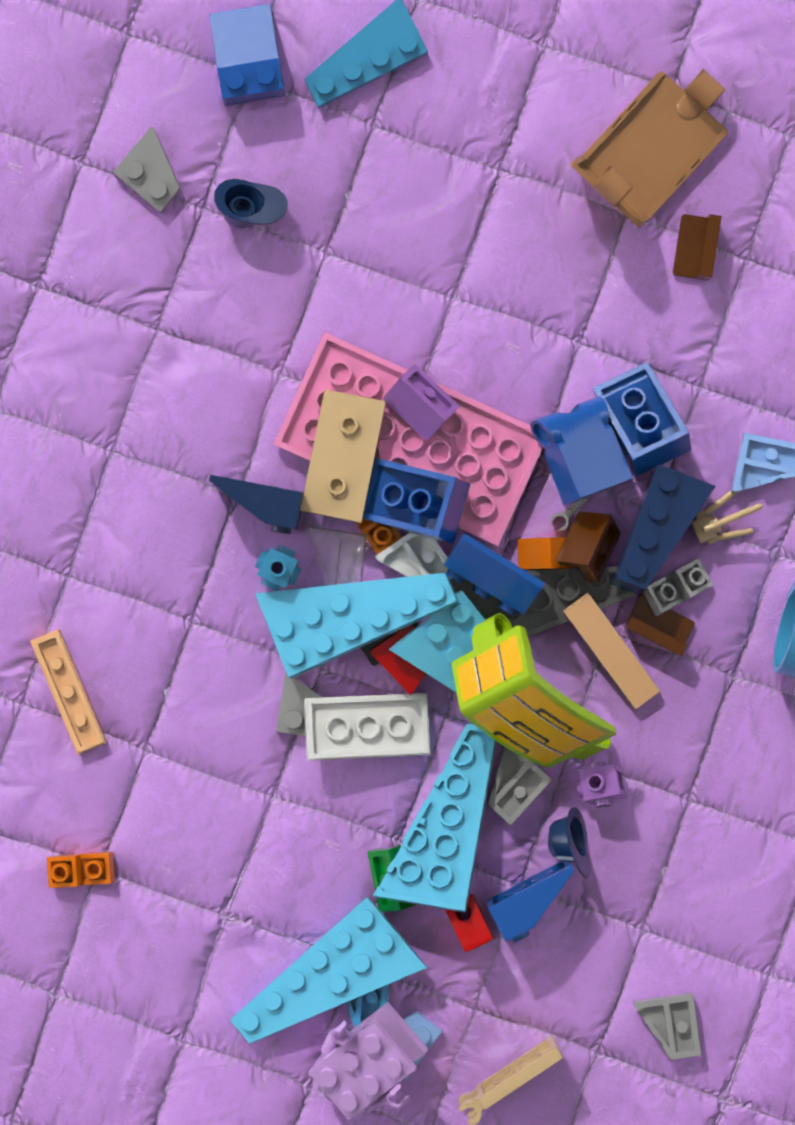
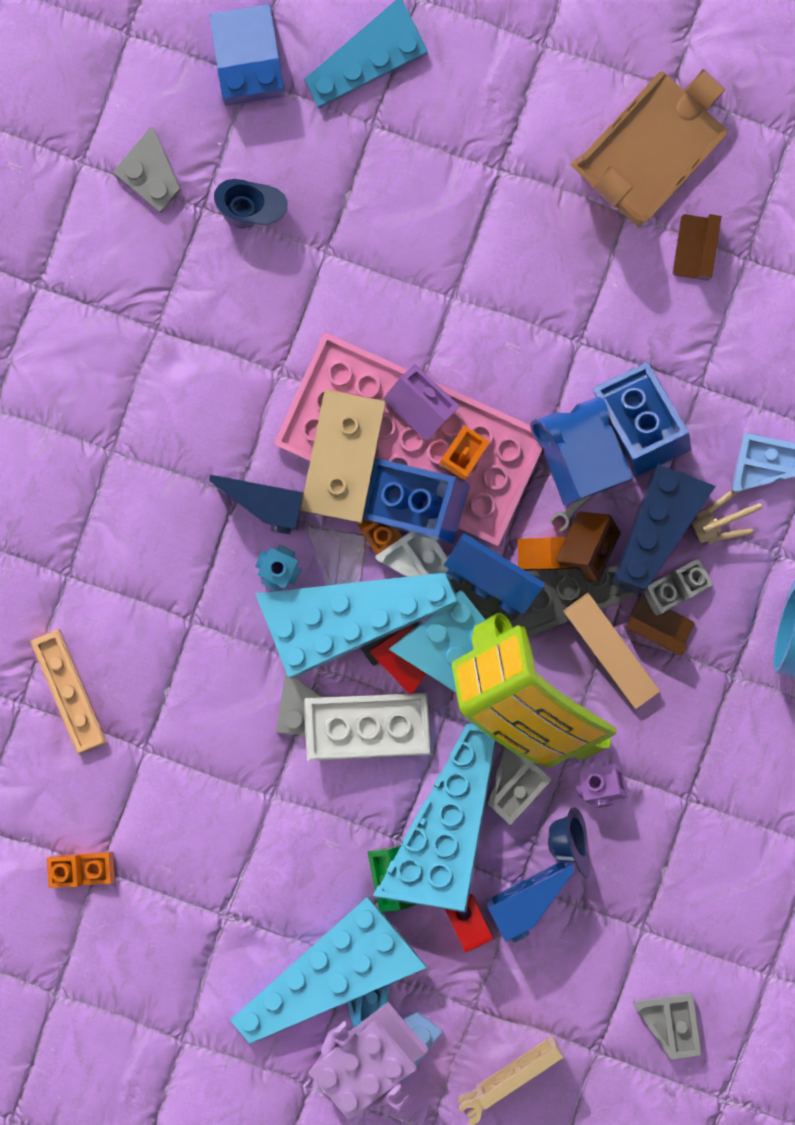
(464, 453): none -> orange slope

